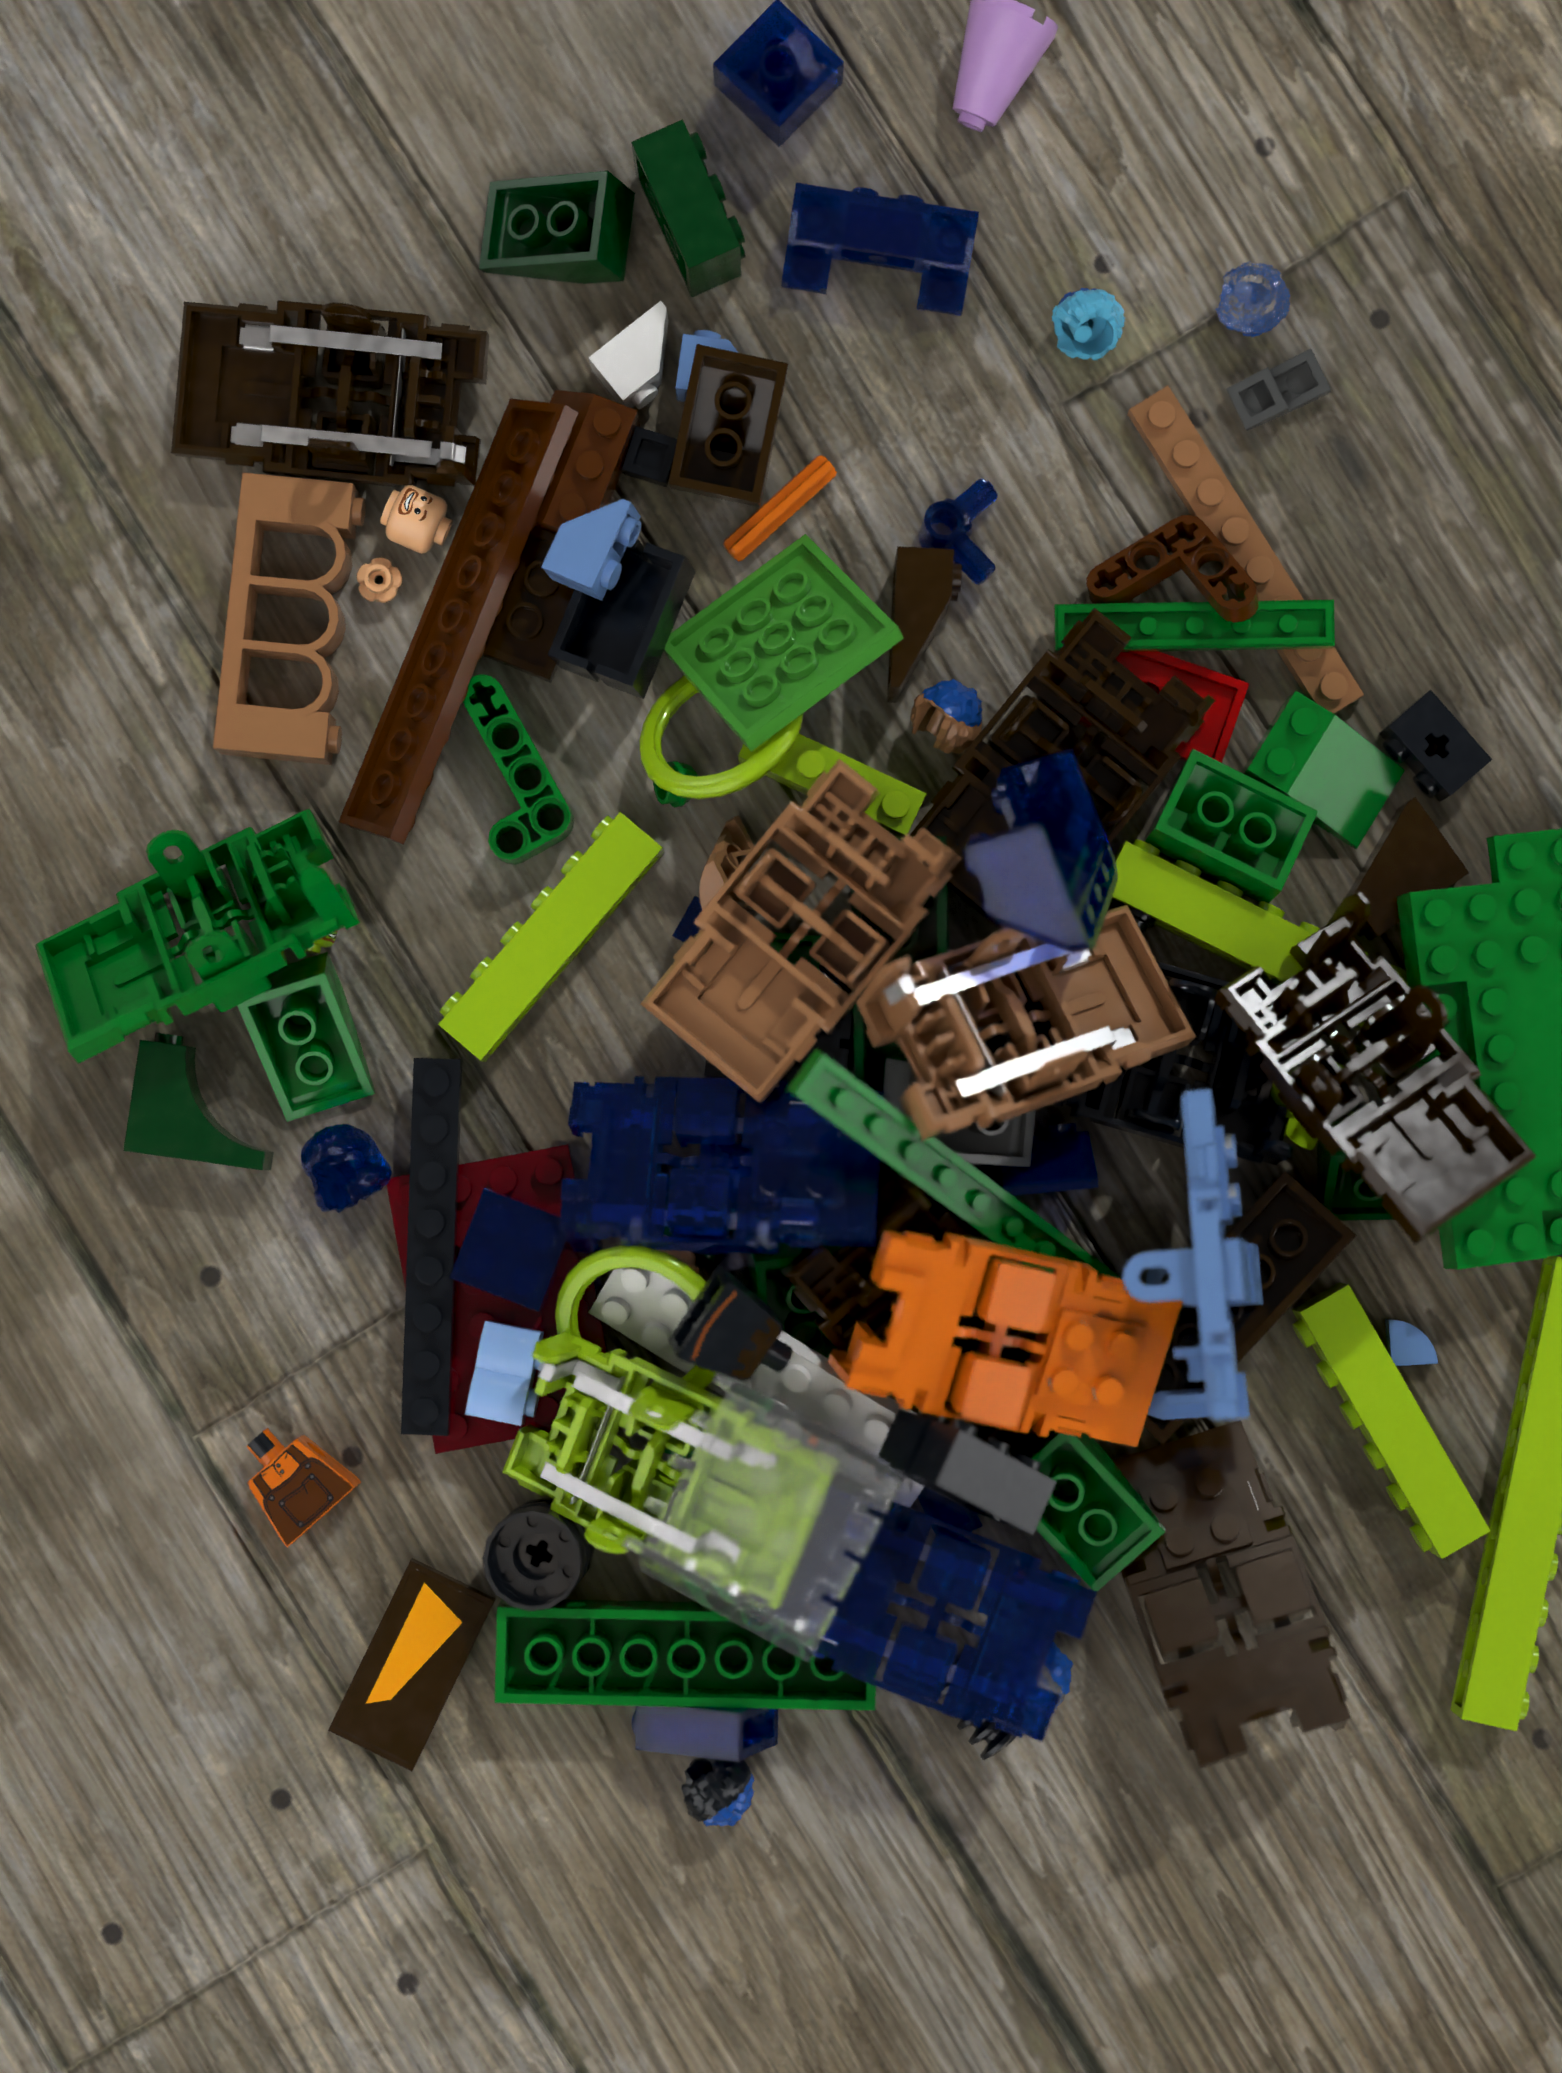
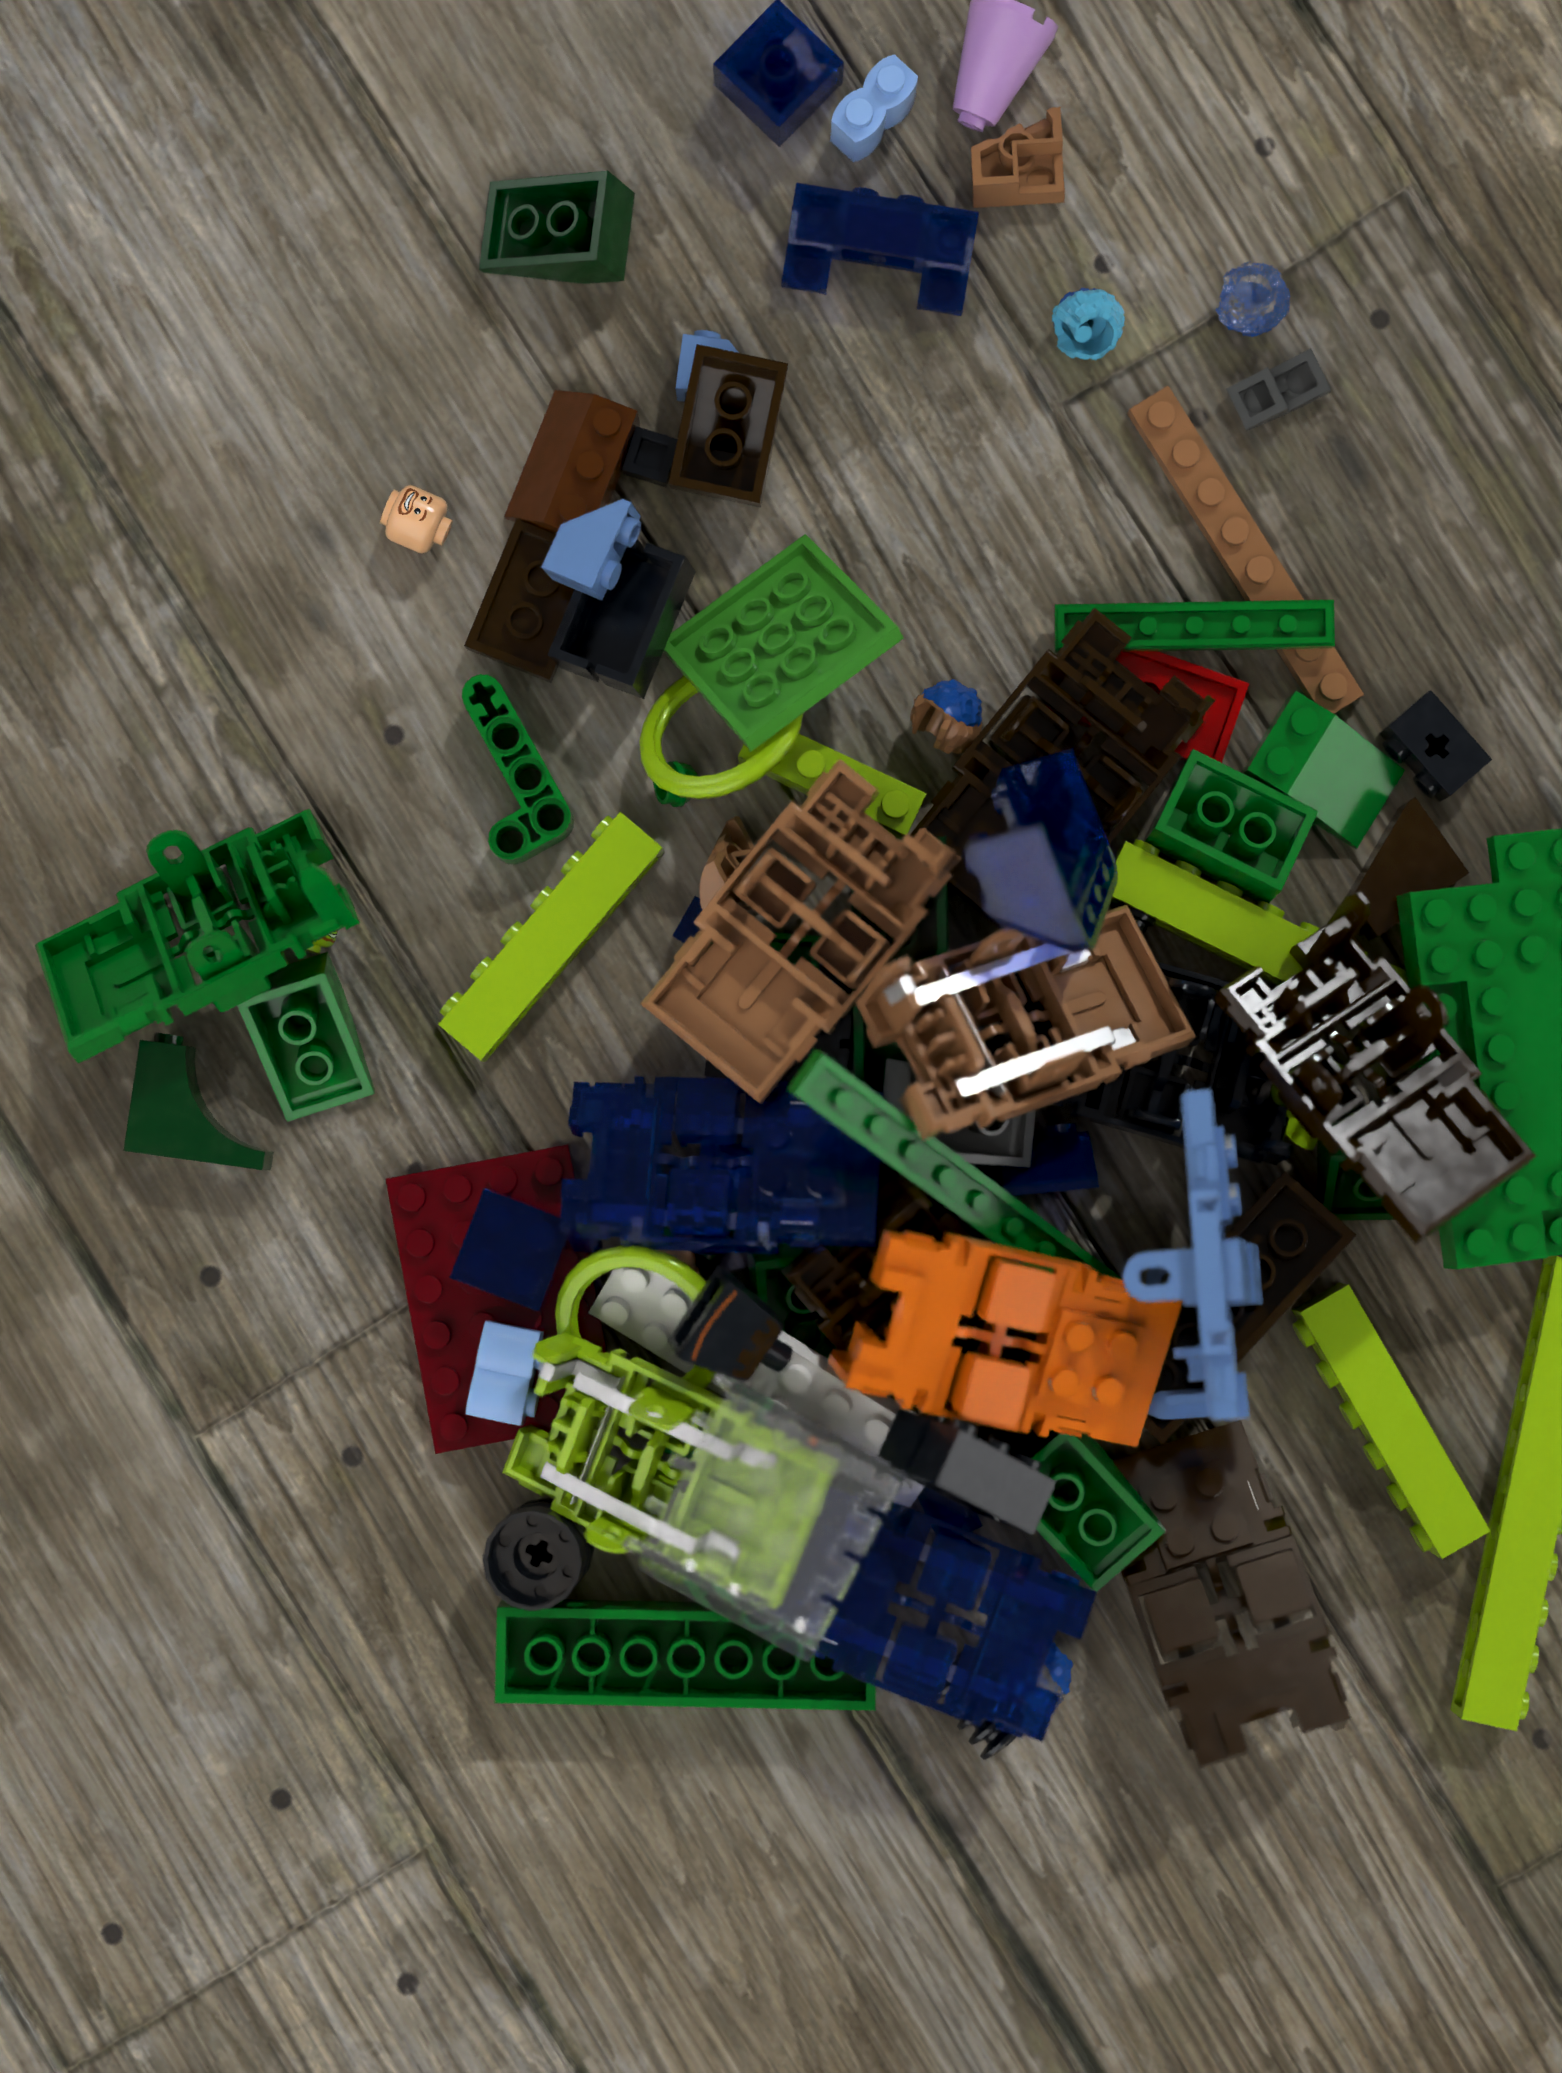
(246, 392): dark brown piece -> none
(296, 507): medium nougat fence -> none
(297, 1483): torso -> none
(344, 1166): clear blue hair -> none
(379, 592): light nougat plate -> none
(412, 1664): dark brown tile -> none
(431, 1246): black plate -> none
(458, 618): reddish brown plate -> none
(634, 359): white slope -> none
(689, 207): dark green brick -> none
(705, 1731): clear blue slope -> none
(718, 1790): black piece -> none
(779, 508): orange axle -> none
(868, 111): none -> light blue brick
(921, 595): dark brown slope -> none
(958, 518): clear blue axle -> none
(1020, 165): none -> medium nougat slope
(1185, 556): reddish brown beam -> none
(1408, 1344): medium blue tile -> none

